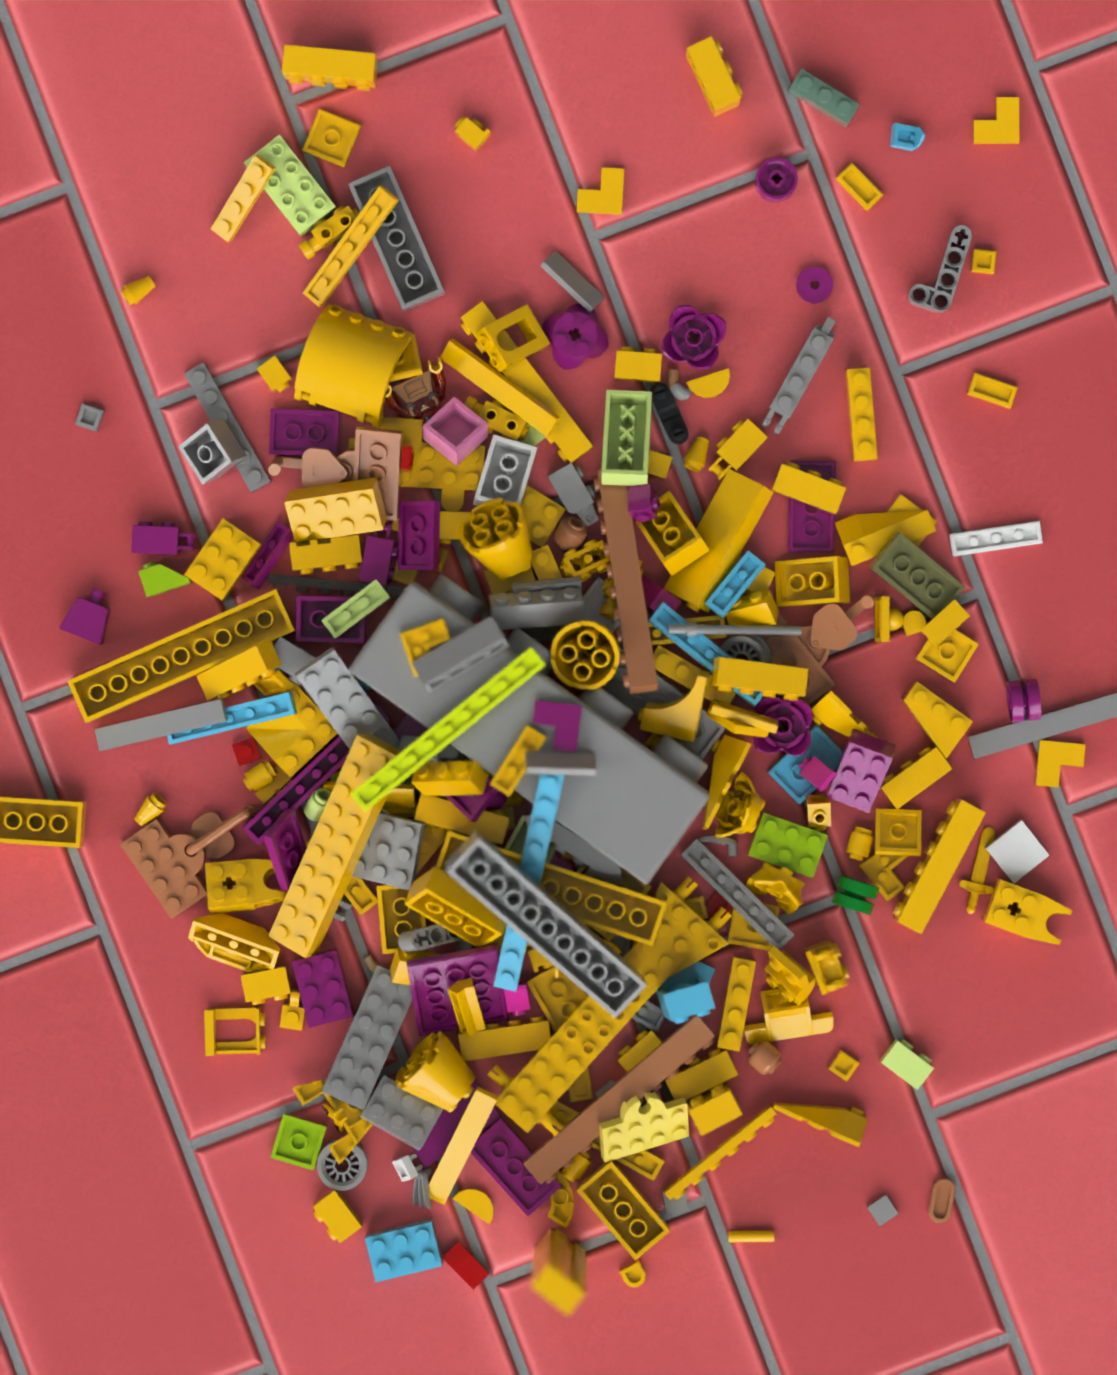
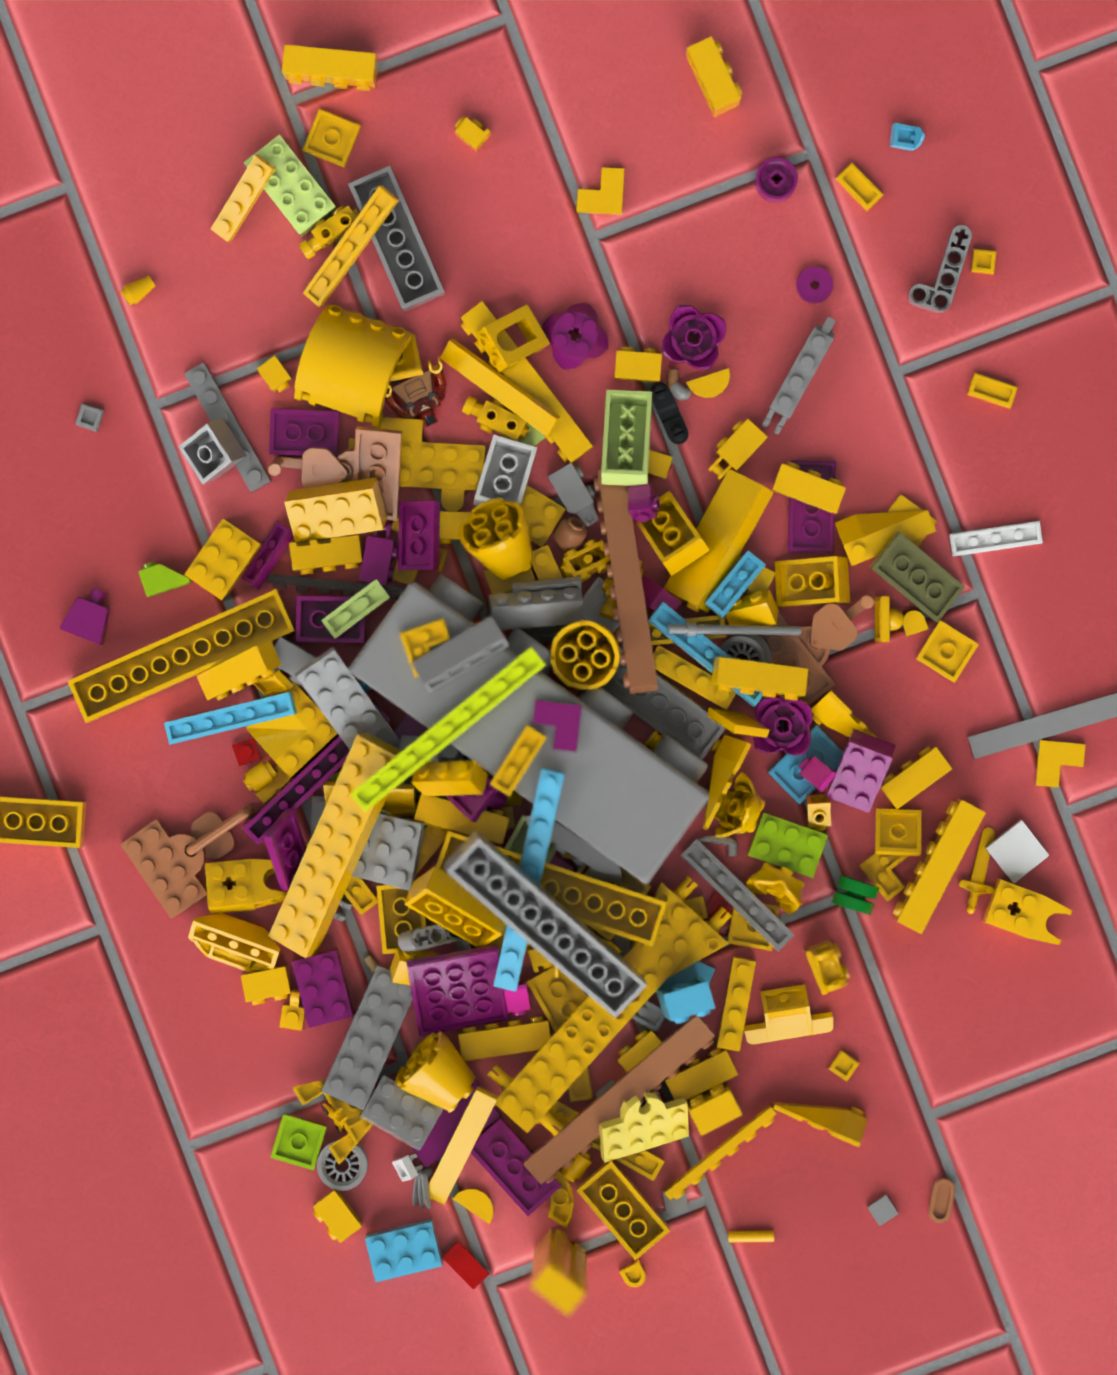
(150, 809): yellow cone -> none
(160, 540): magenta brick -> none
(161, 724): light grey tile -> none
(213, 1047): yellow panel -> none
(316, 804): yellowish green brick -> none
(407, 459): red tile -> none
(455, 431): bright pink piece -> none
(466, 1007): yellow piece -> none
(560, 763): light grey tile -> none
(572, 281): light grey tile -> none
(678, 717): yellow arch -> none
(696, 456): yellow cone -> none
(743, 716): yellow tile -> none
(764, 1058): nougat head -> none
(788, 976): yellow brick -> none
(823, 98): sand green brick -> none
(859, 843): yellow brick -> none
(861, 414): yellow brick -> none
(906, 1063): yellowish green brick -> none
(937, 718): yellow wedge -> none
(945, 623): yellow tile -> none
(1003, 129): yellow tile -> none
(1023, 700): magenta wheel -> none

